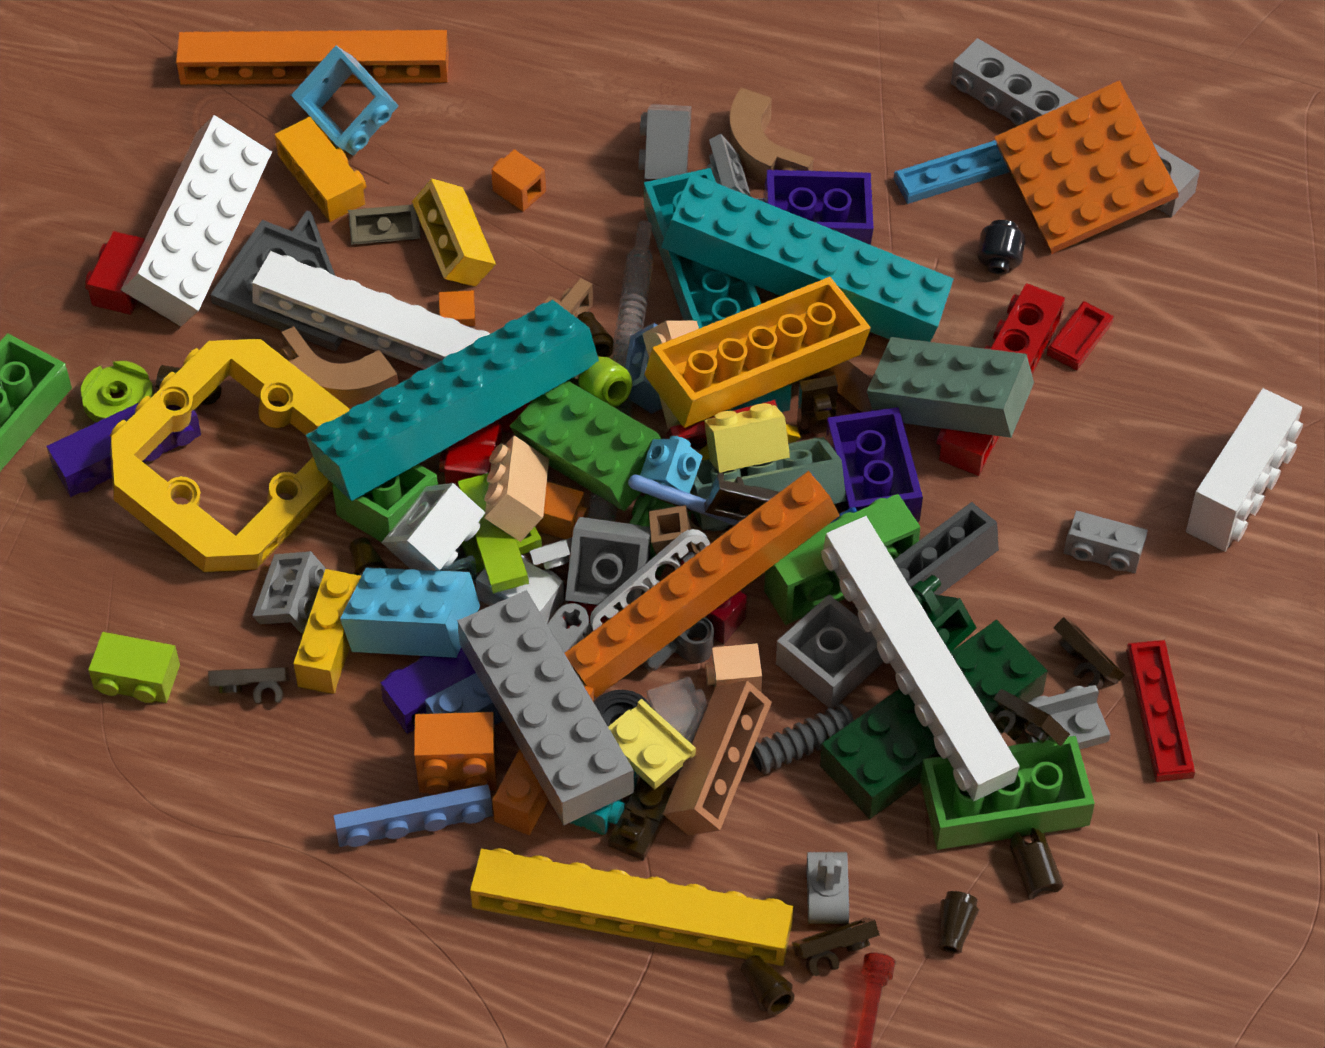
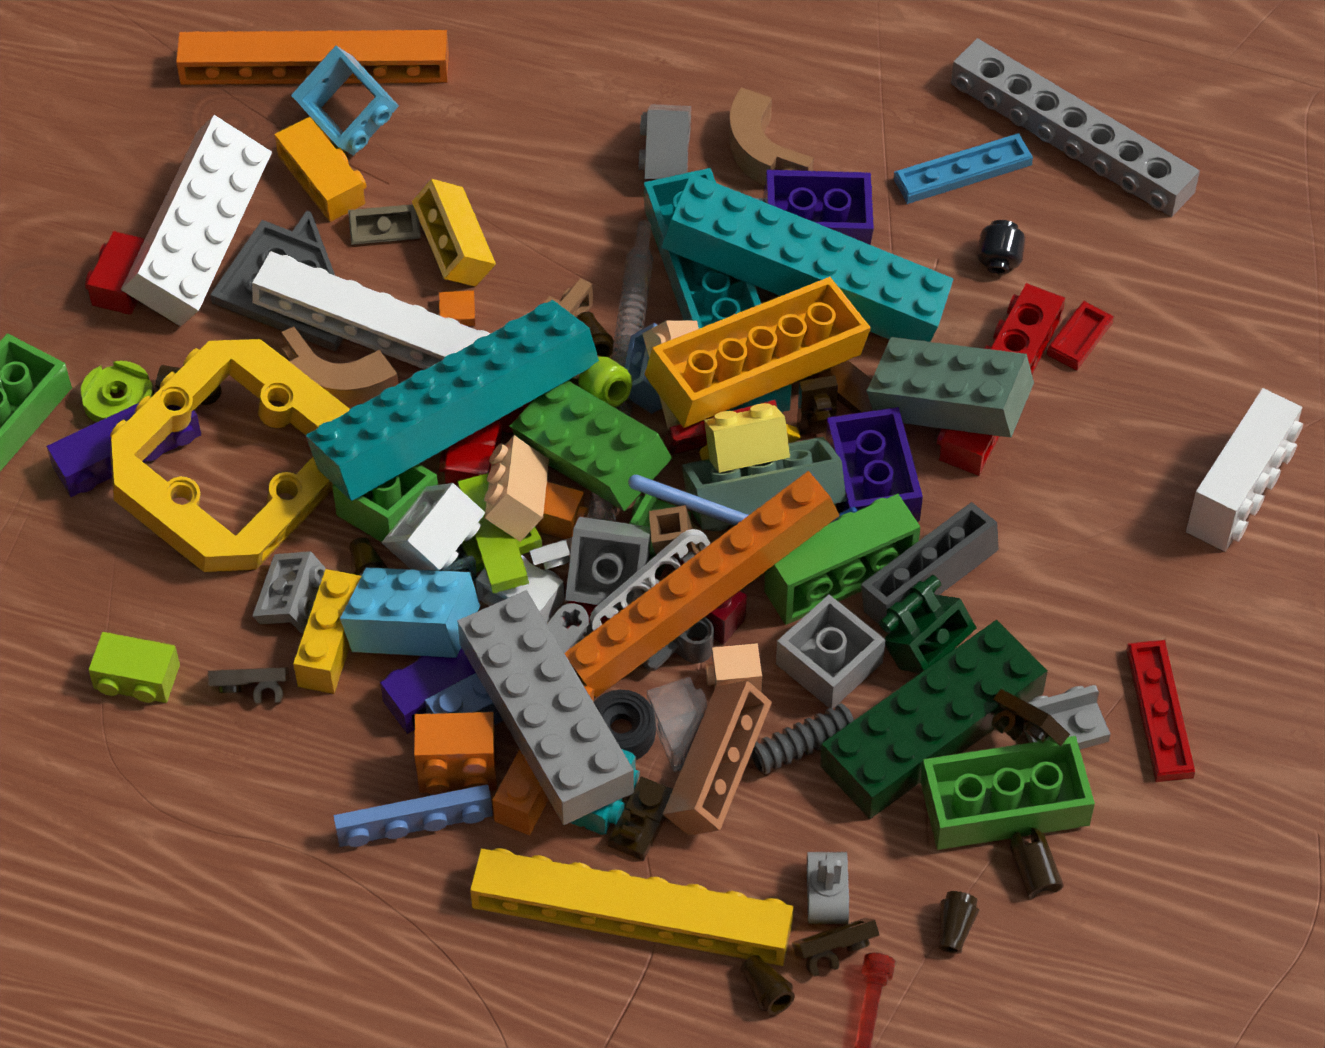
(518, 180): orange brick -> none
(651, 744): light yellow plate -> none
(672, 463): medium azure brick -> none
(727, 165): light grey bracket -> none
(735, 499): dark brown plate -> none
(920, 659): white brick -> none
(1076, 642): dark brown plate -> none
(1086, 167): orange plate -> none
(1105, 542): light grey bracket -> none

